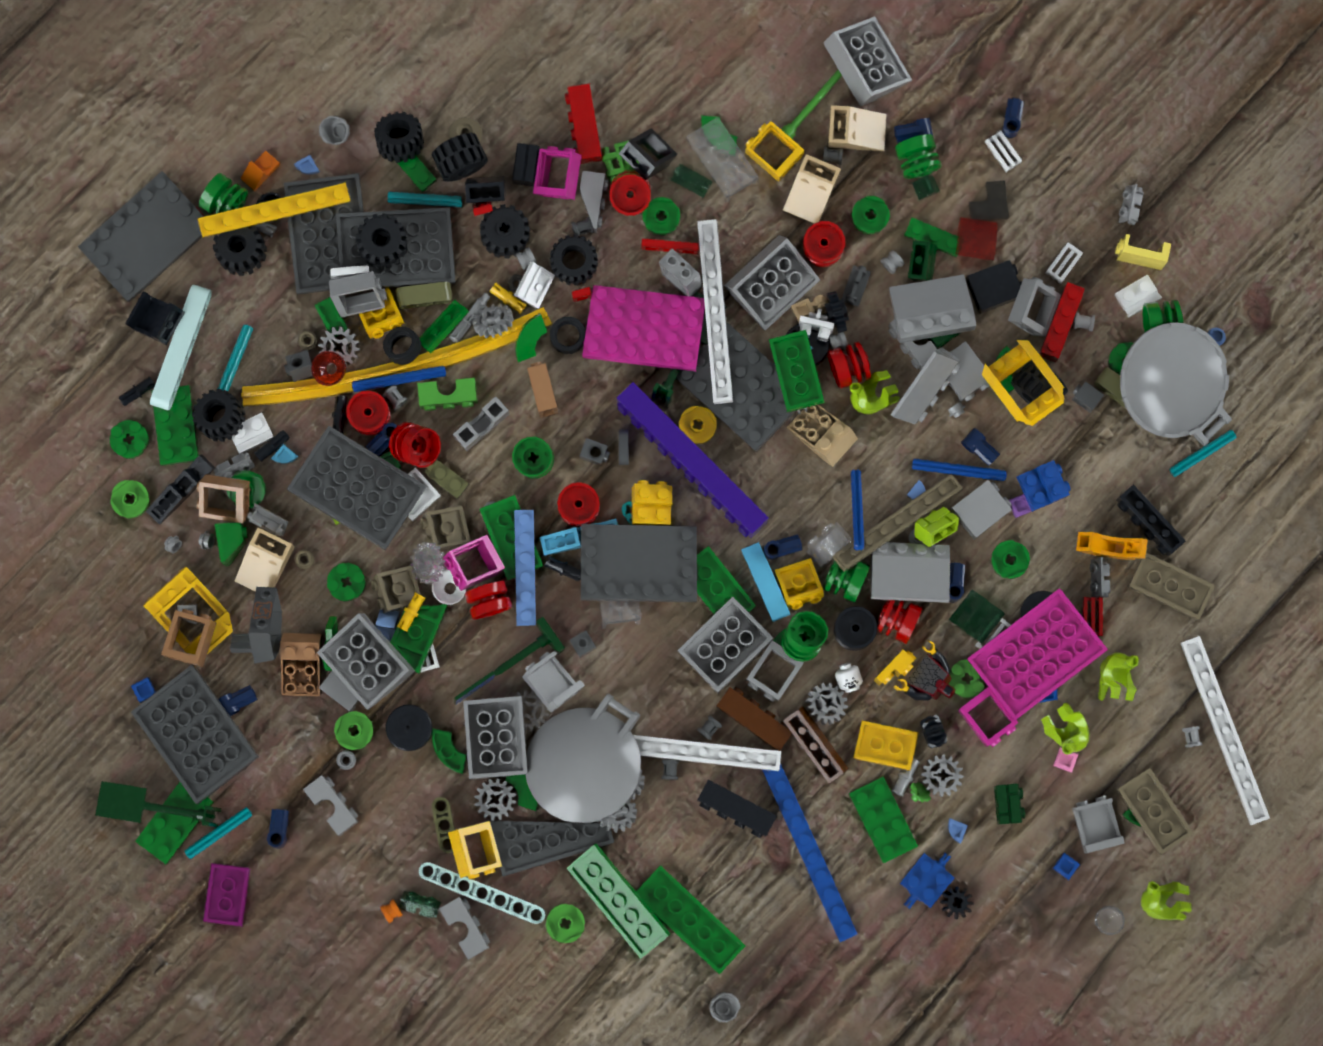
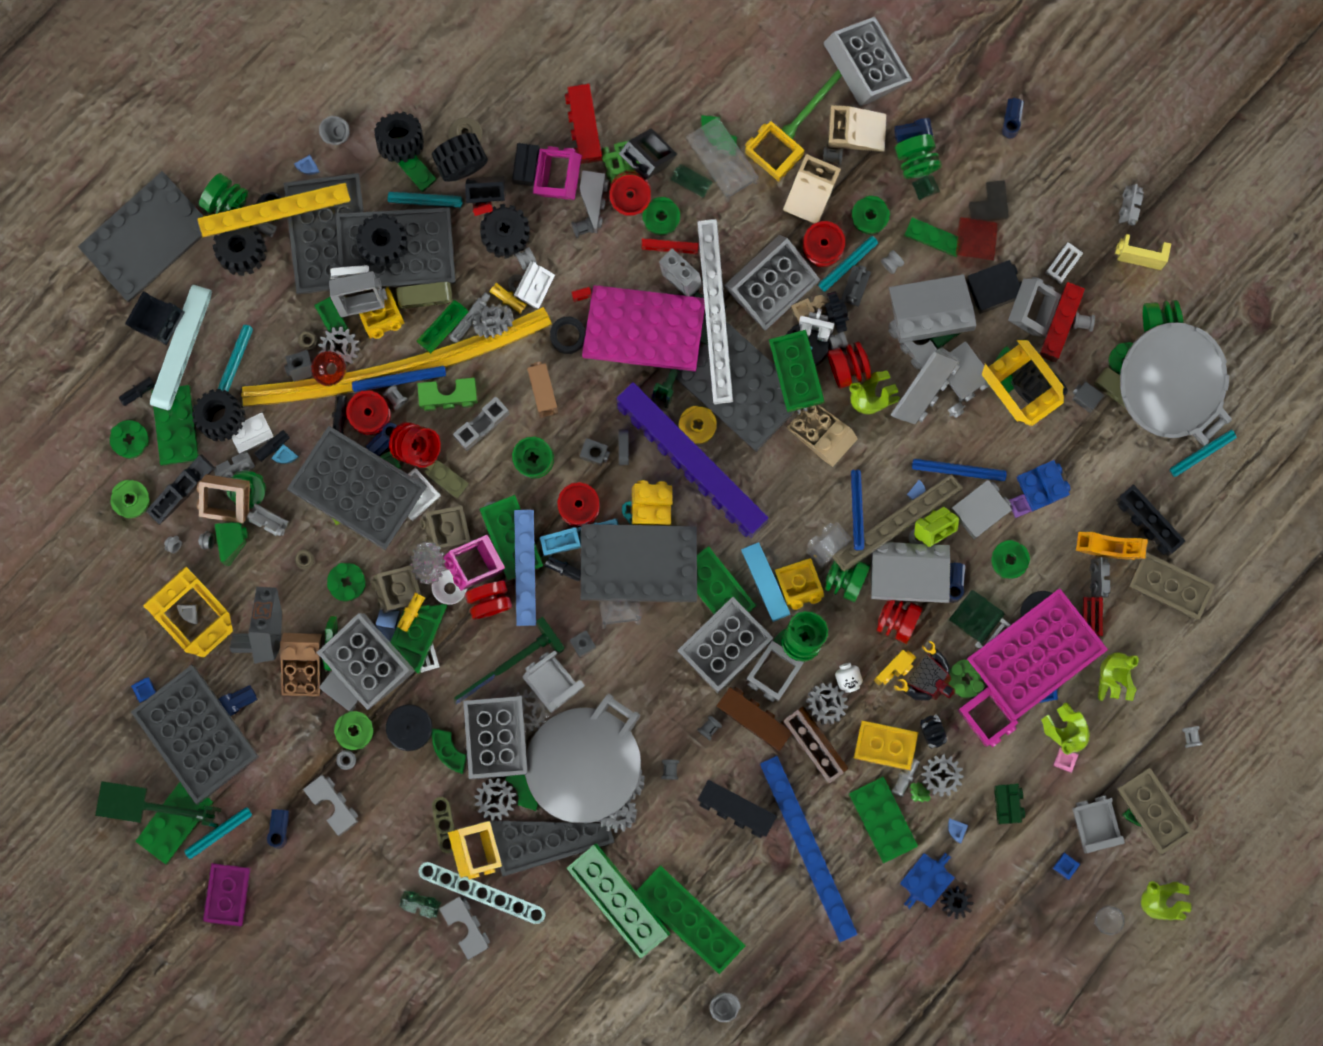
(204, 642): medium nougat window -> none
(259, 171): orange slope -> none
(264, 560): tan slope -> none
(391, 911): orange wheel -> none
(396, 334): black tyre -> none
(528, 337): green tile -> none
(555, 918): bright green plate -> none
(573, 275): black tyre -> none
(709, 753): white plate -> none
(784, 547): dark blue piece -> none
(848, 263): none -> teal axle
(855, 640): black wheel -> none
(922, 261): dark green brick -> none
(976, 443): dark blue piece -> none
(994, 138): white tile -> none
(1136, 294): white plate -> none
(1218, 335): medium blue plate -> none
(1225, 730): white plate -> none

